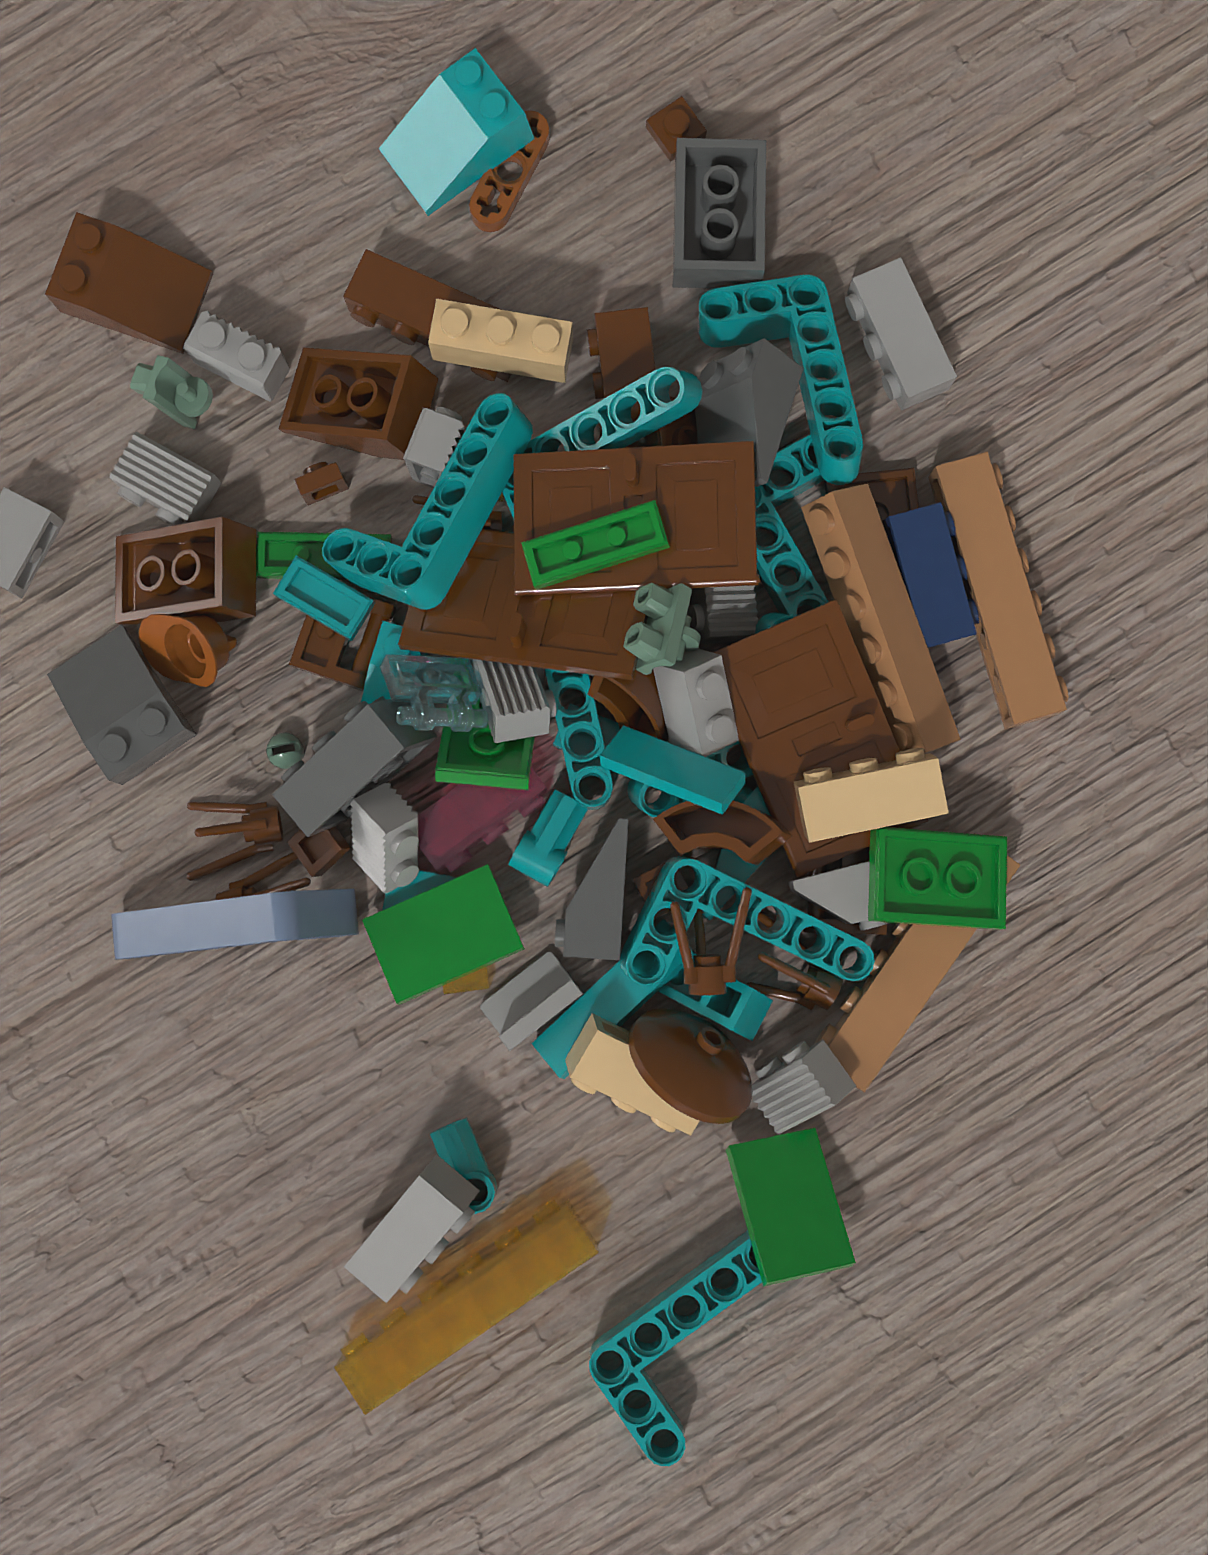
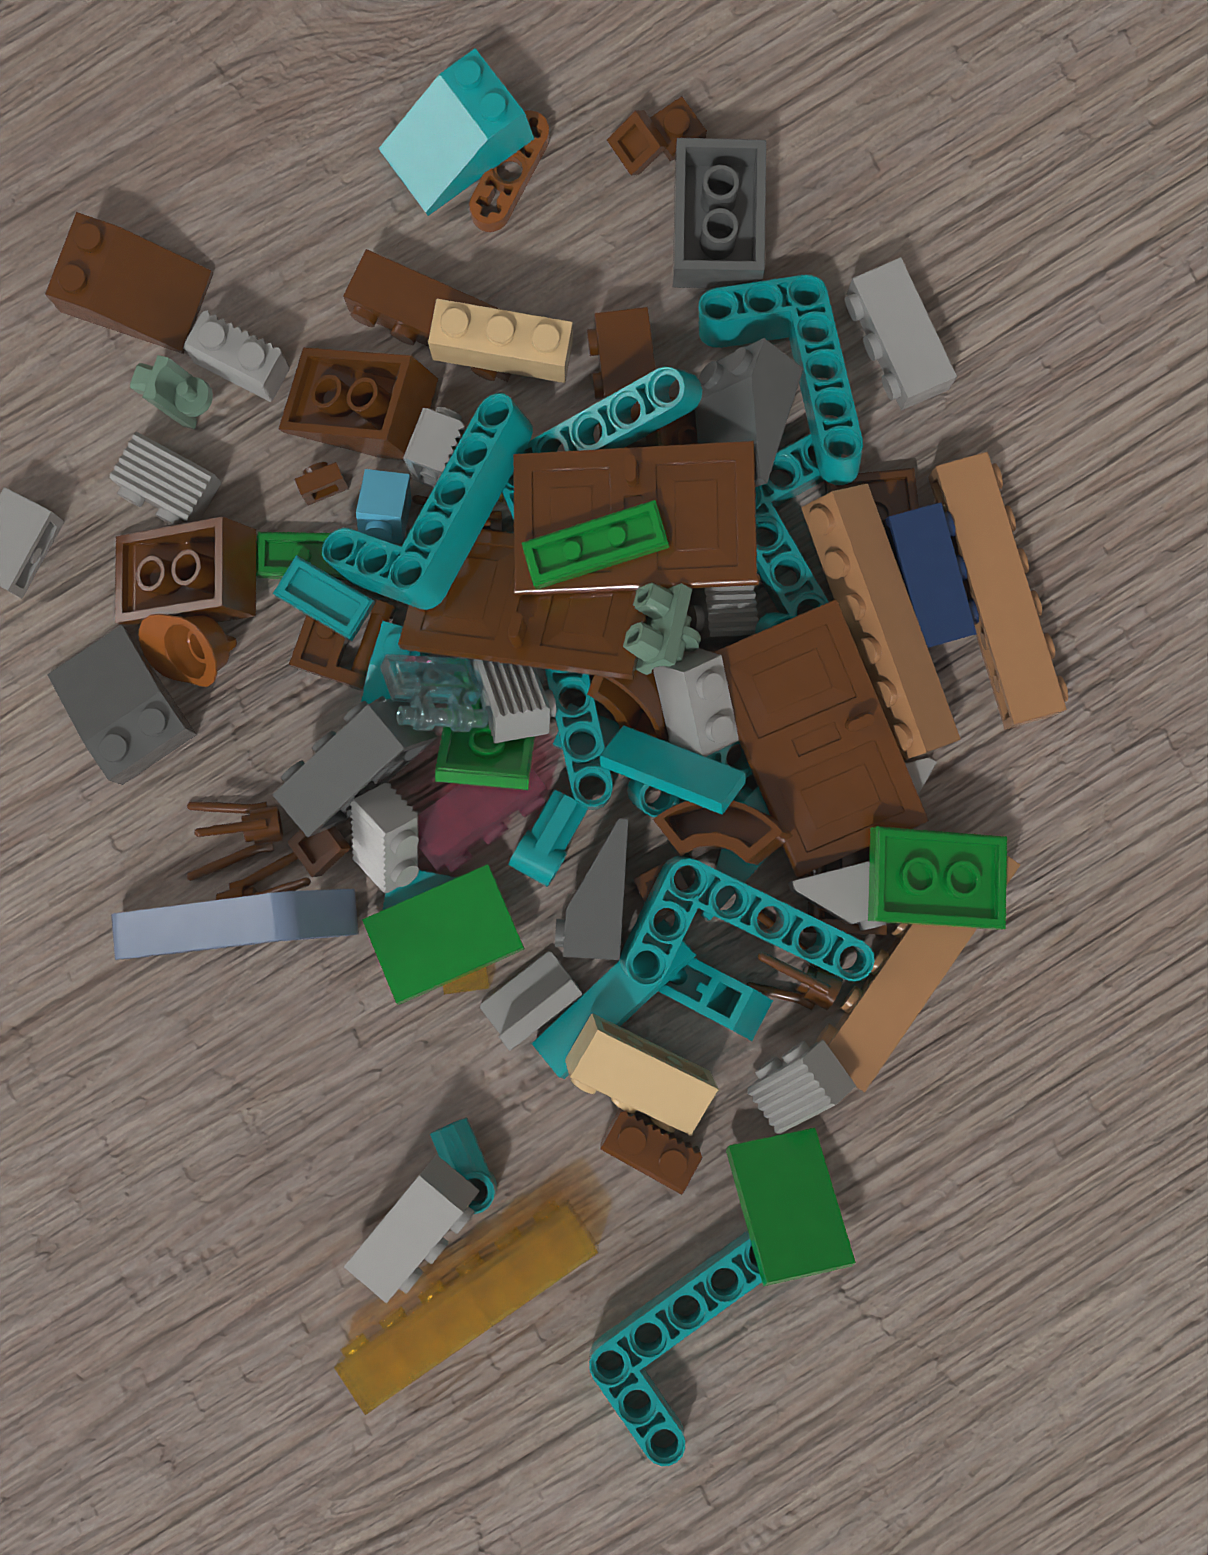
(285, 759): sand green hinge -> none
(384, 505): none -> medium azure brick
(637, 142): none -> reddish brown plate
(651, 1150): none -> reddish brown brick
(691, 1065): reddish brown dish -> none
(705, 971): reddish brown plant -> none
(870, 795): tan brick -> none

